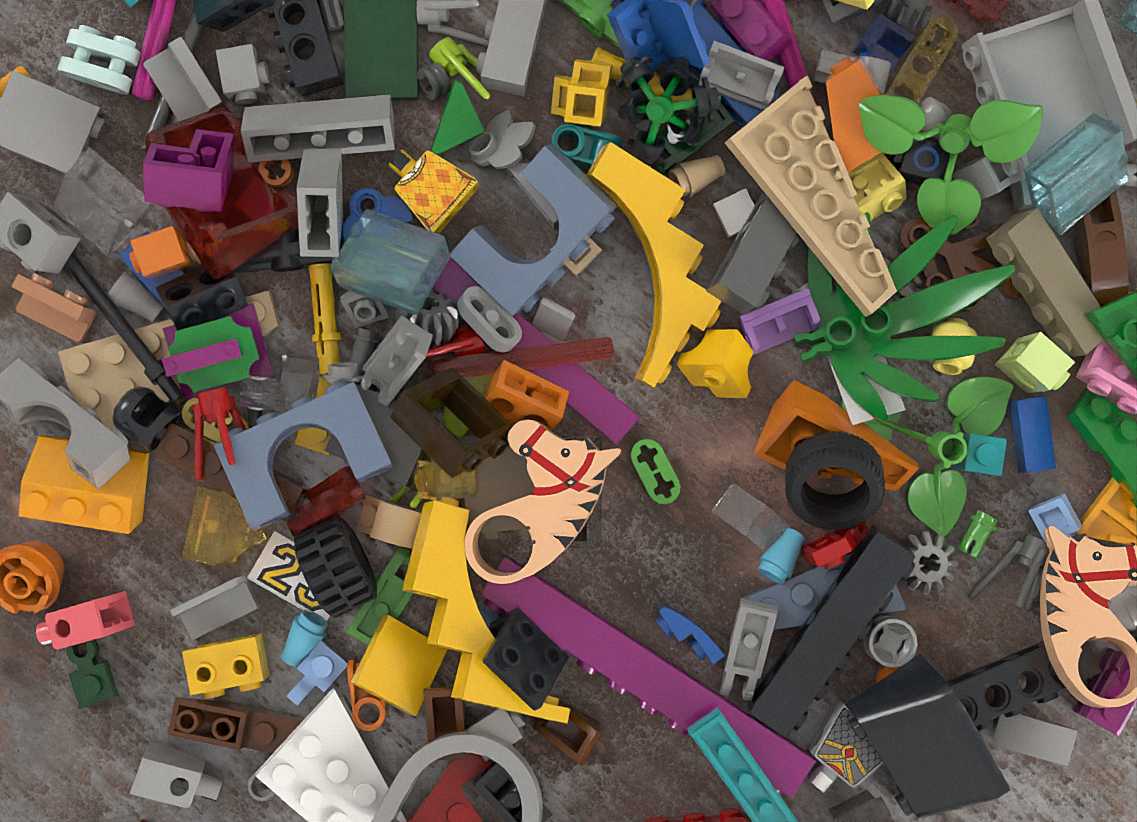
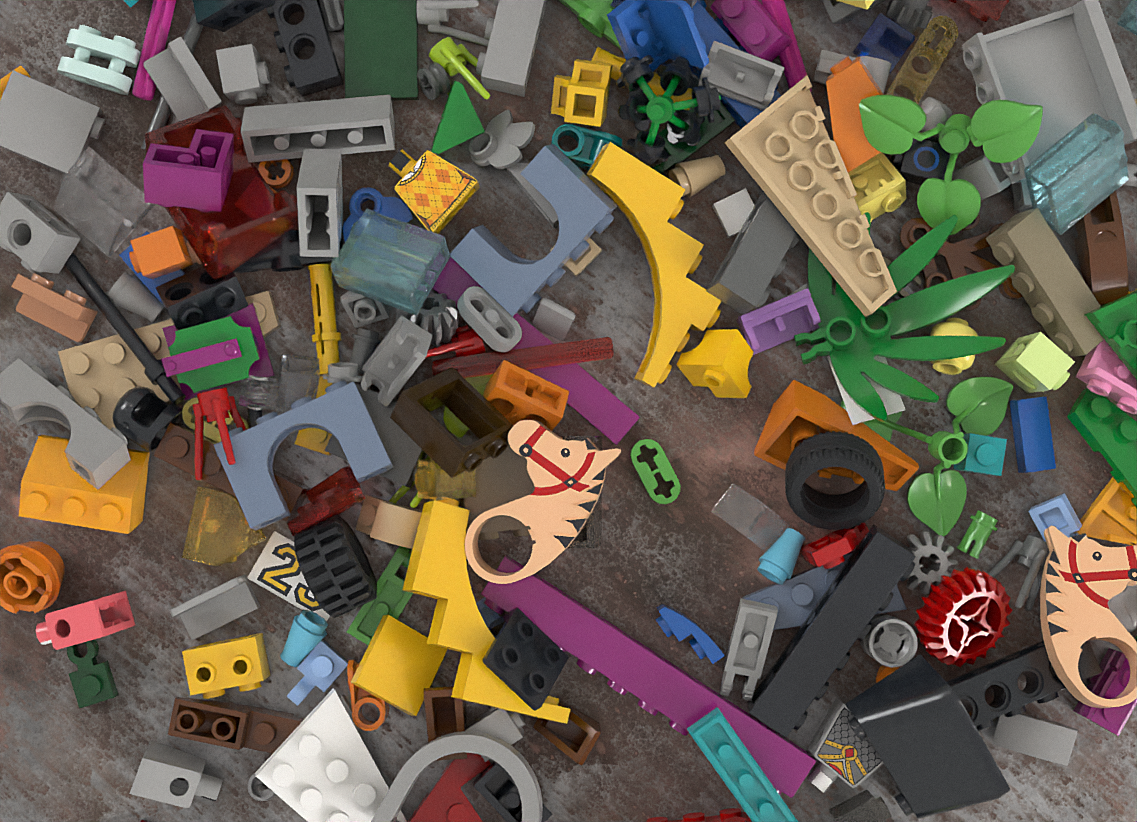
(963, 617): none -> red gear

